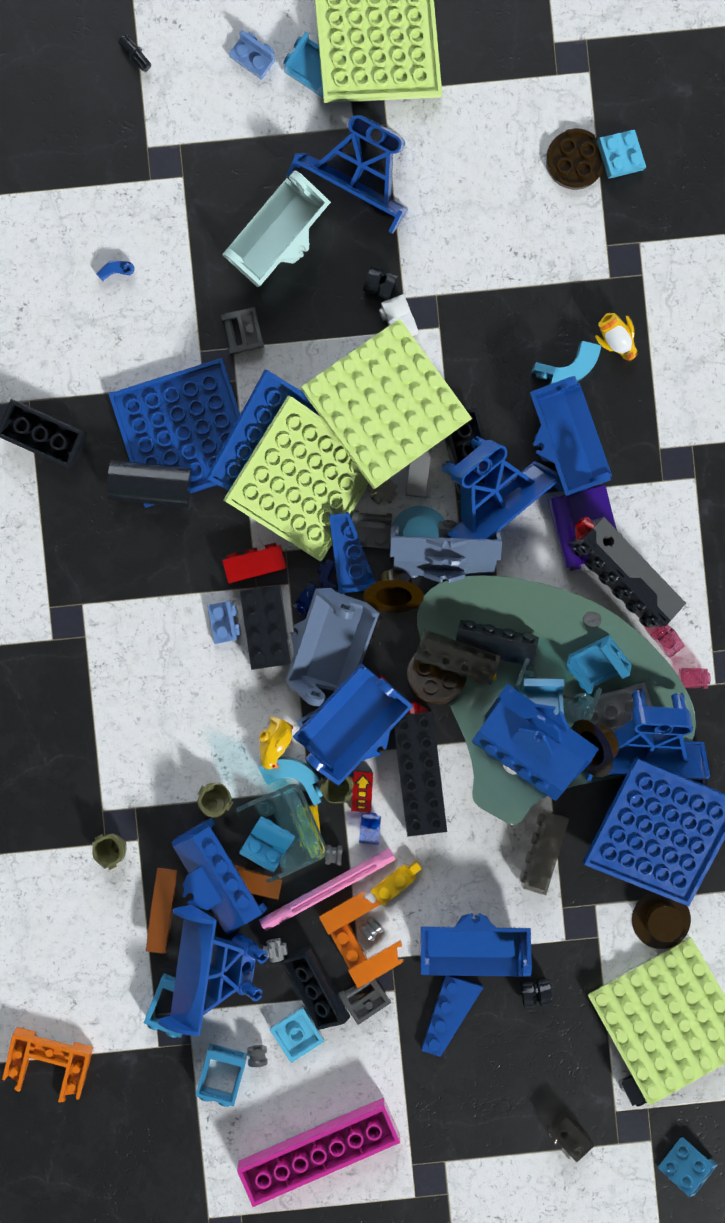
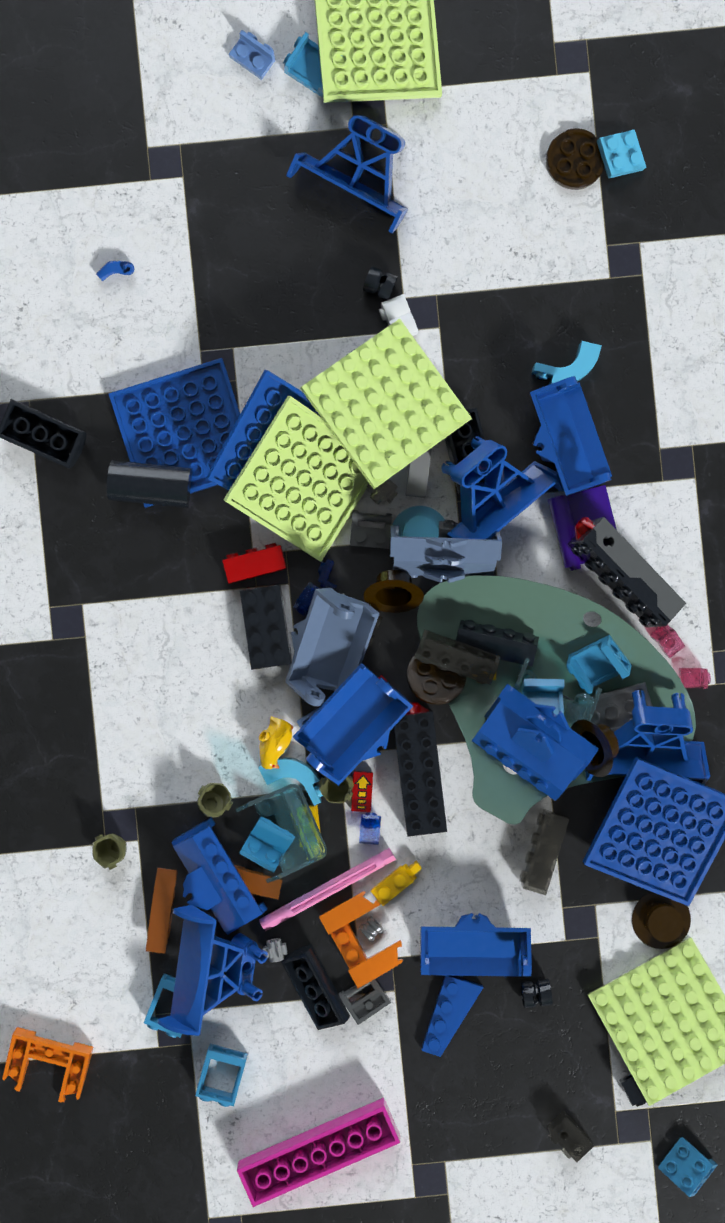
(134, 53): black axle -> none
(223, 622): medium blue bracket -> none
(249, 330): dark grey plate -> none
(257, 1056): dark grey wheel -> none
(278, 229): light aqua piece -> none
(296, 1034): medium azure plate -> none
(333, 855): dark grey wheel -> none
(350, 560): blue wing -> none
(617, 336): animal -> none

